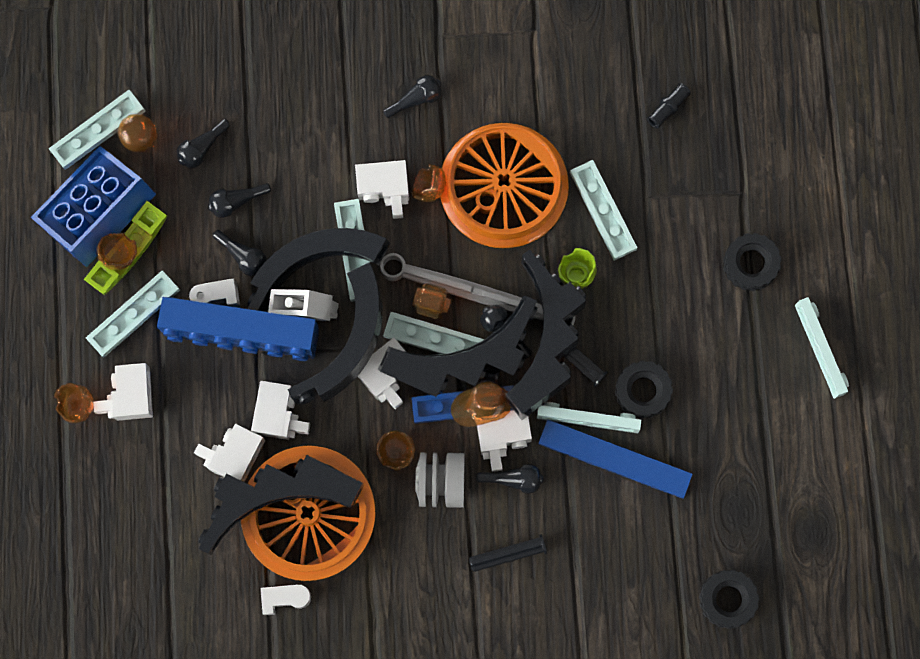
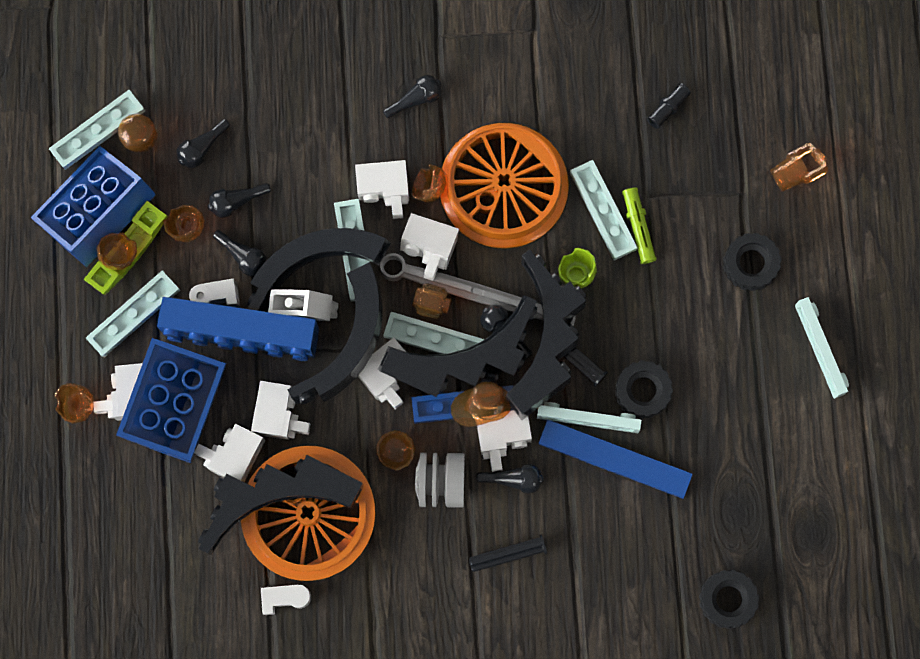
(171, 400): none -> blue slope
(184, 223): none -> clear orange hair
(431, 241): none -> white hinge
(639, 226): none -> lime pin
(793, 170): none -> clear orange piece

